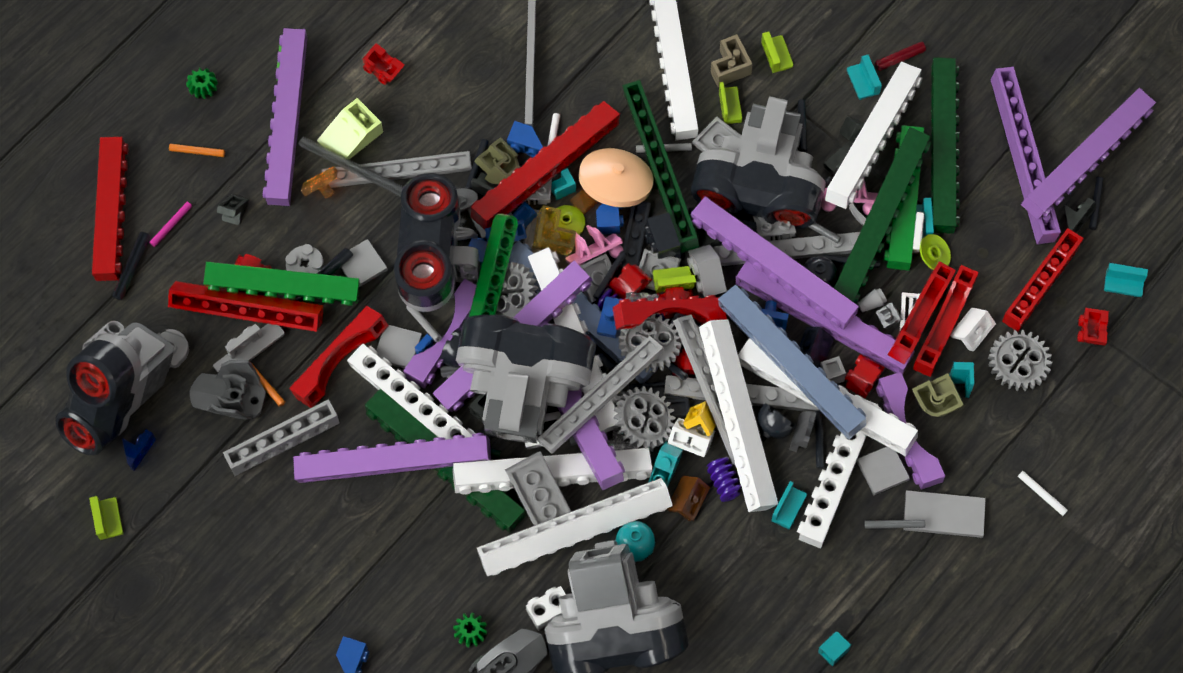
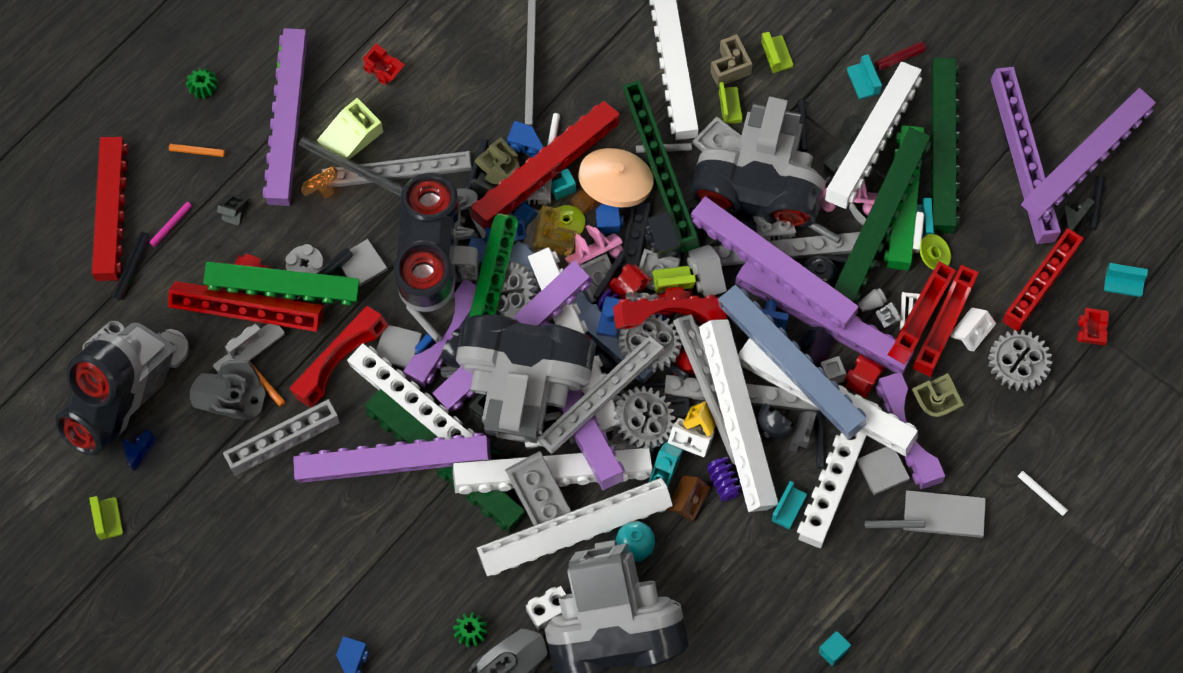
(963, 373): teal panel -> none

